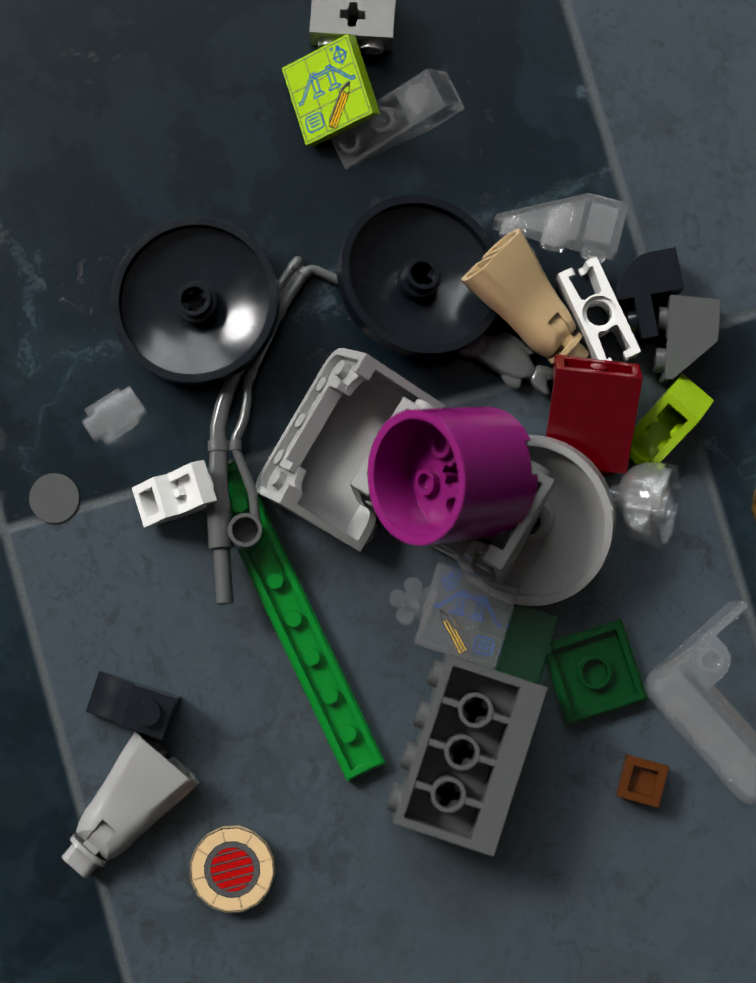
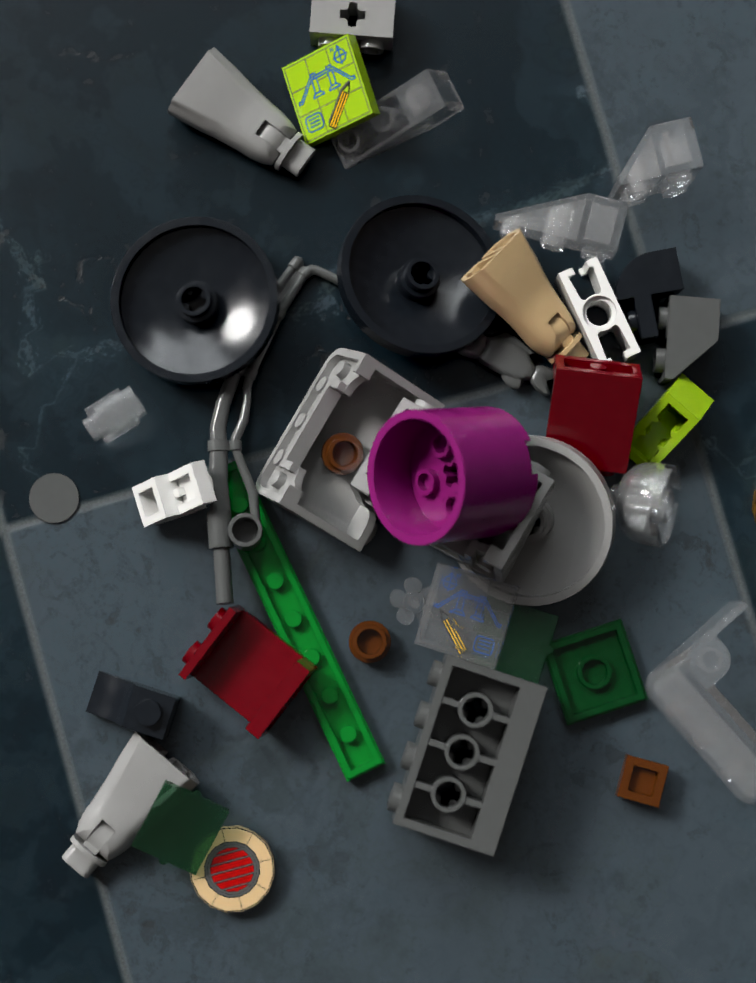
(180, 827): none -> clear green piece
(232, 110): none -> light grey piece
(248, 667): none -> dark red panel
(342, 453): none -> reddish brown plate
(369, 641): none -> reddish brown plate
(661, 163): none -> clear slope

